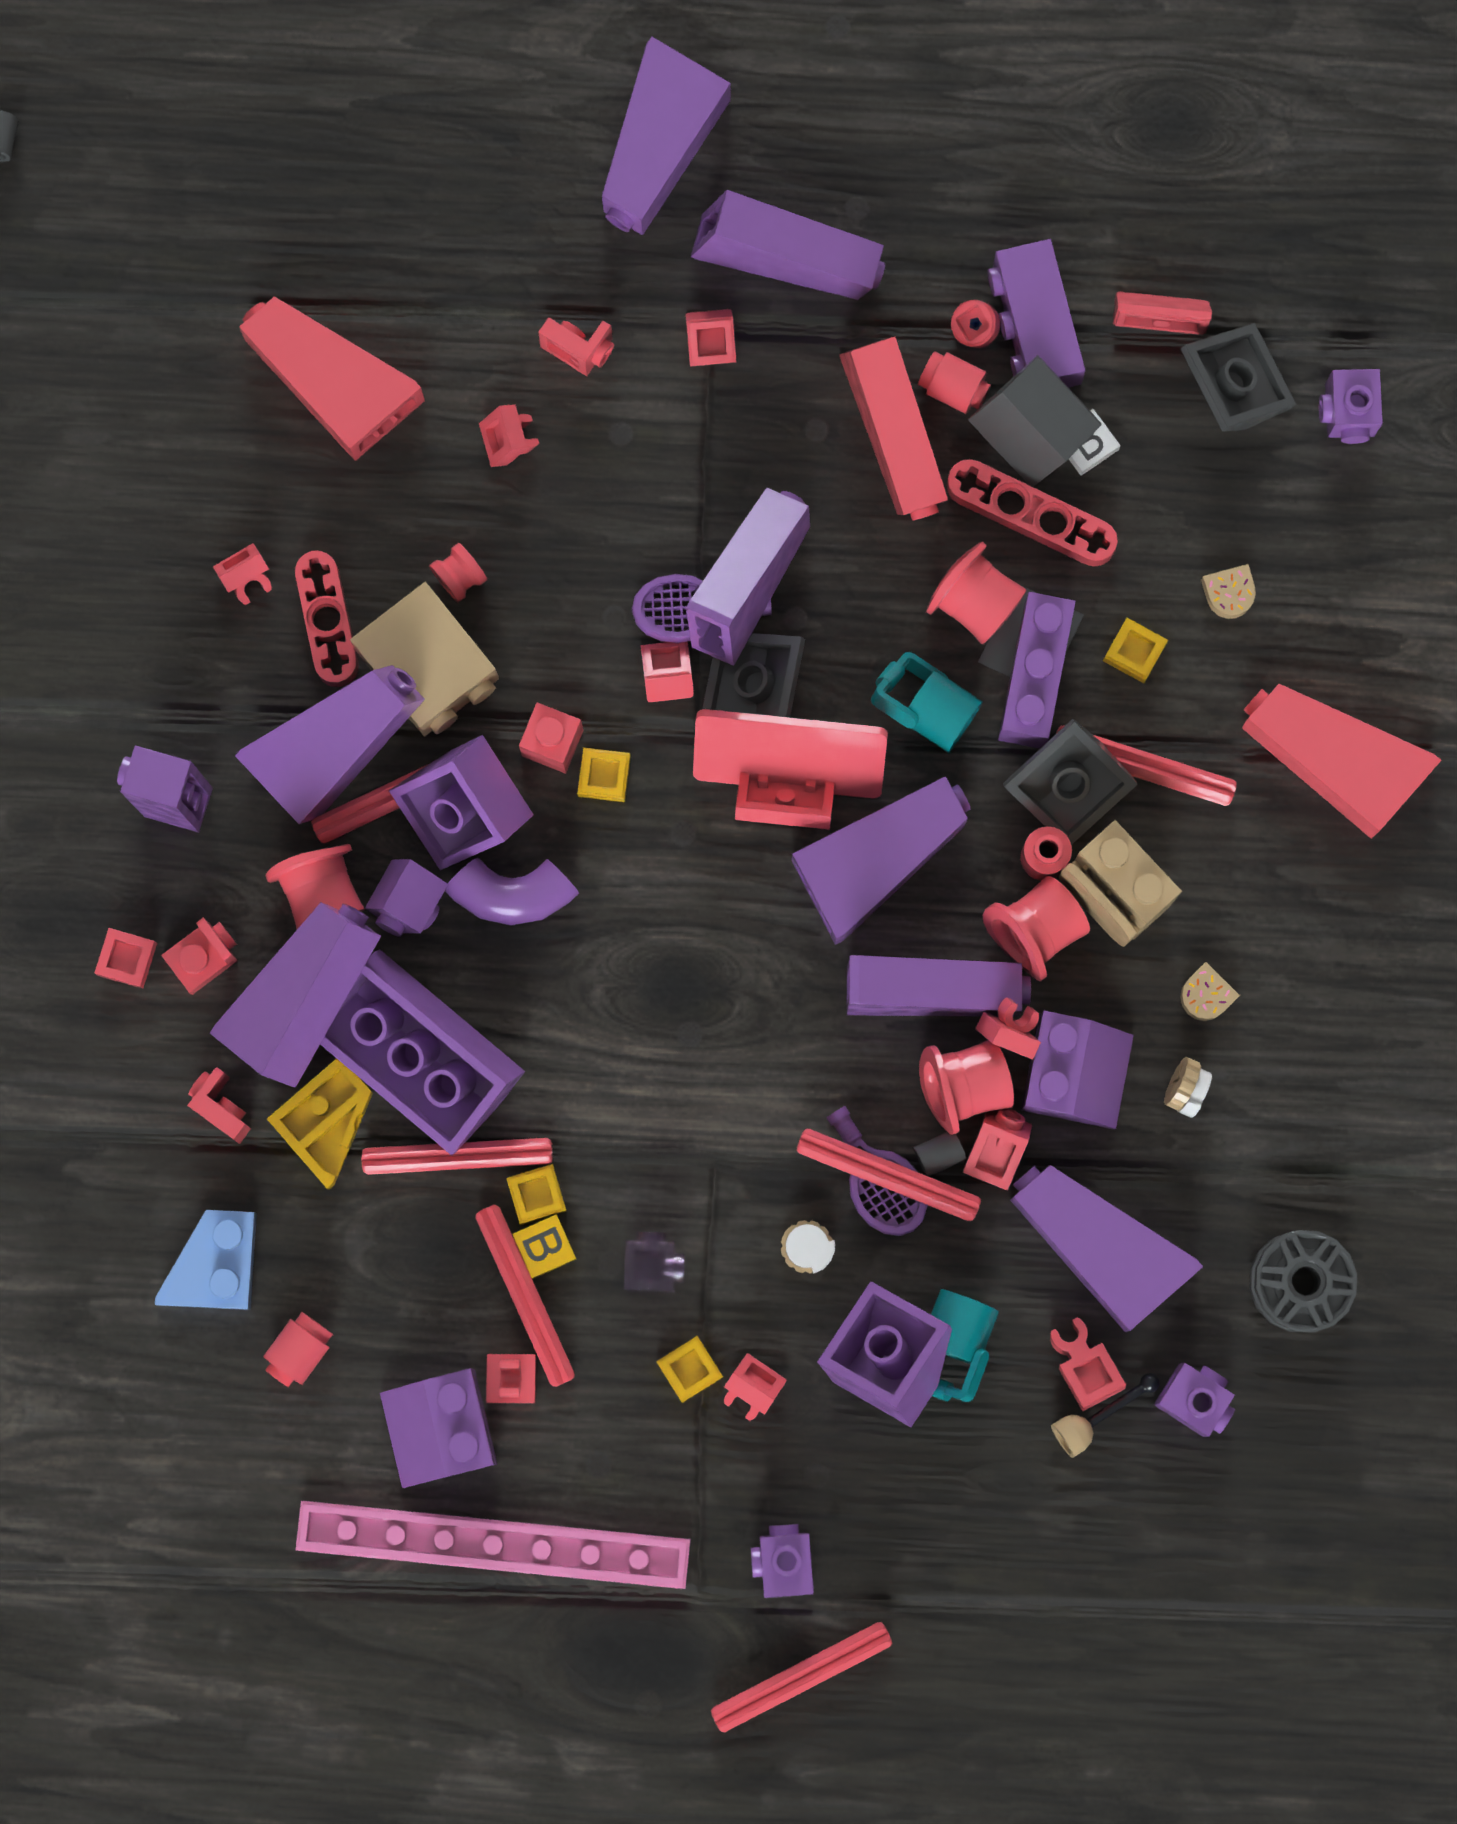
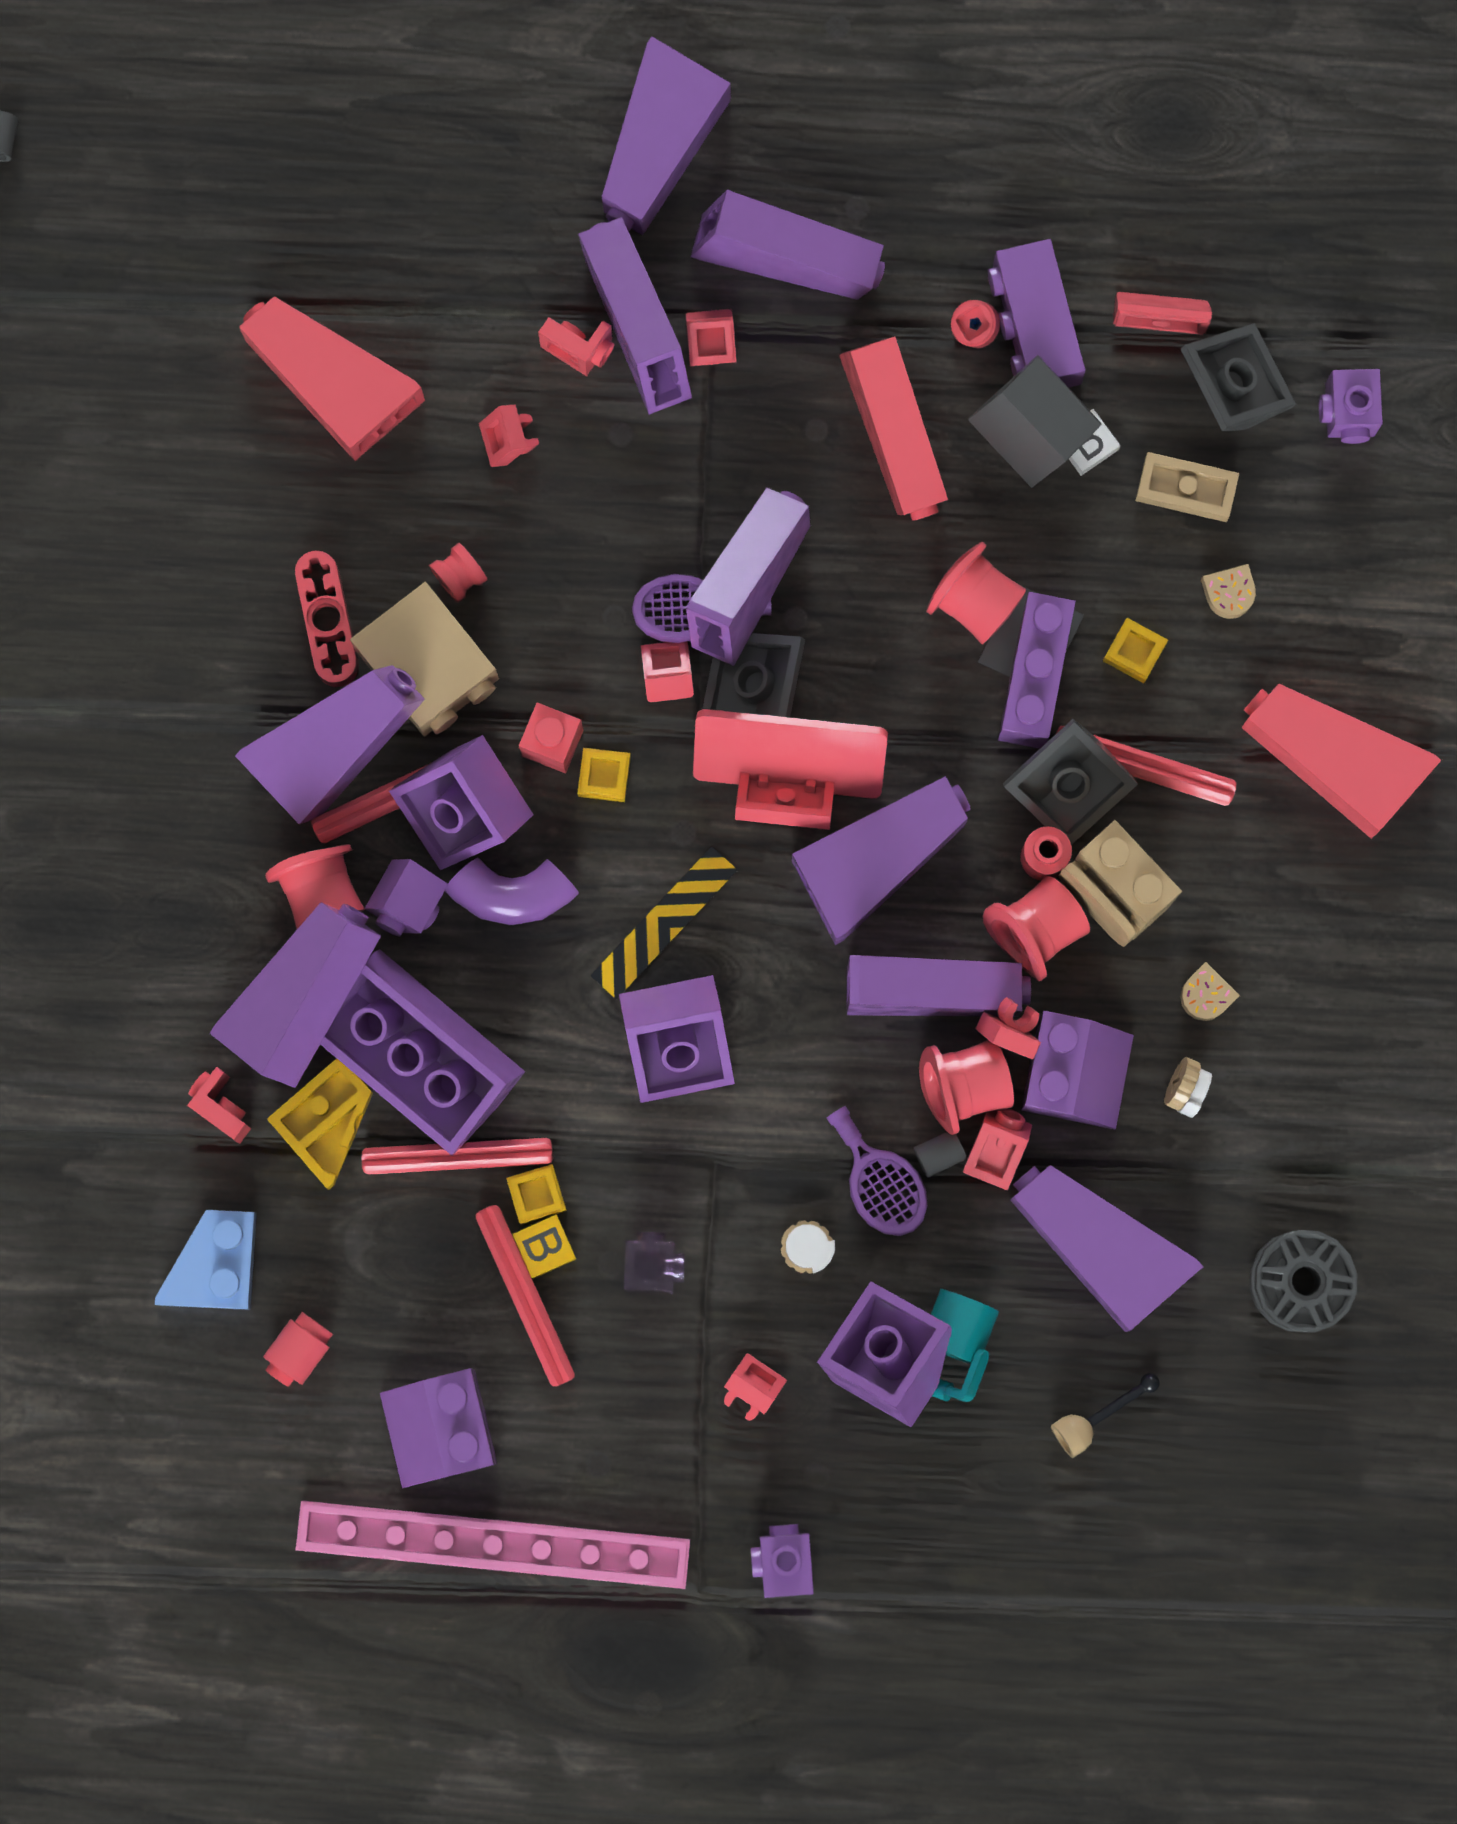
(125, 958): coral plate -> none
(165, 788): medium lavender brick -> none
(201, 955): coral bracket -> none
(242, 568): coral tile -> none
(511, 1378): coral tile -> none
(636, 315): none -> medium lavender slope
(663, 922): none -> sticker
(677, 1038): none -> medium lavender slope
(689, 1369): yellow tile -> none
(801, 1677): coral axle -> none
(888, 1175): coral axle -> none
(938, 710): teal piece -> none
(954, 382): coral brick -> none
(1028, 519): coral beam -> none
(1088, 1371): coral plate -> none
(1187, 487): none -> tan plate
(1197, 1399): medium lavender brick -> none

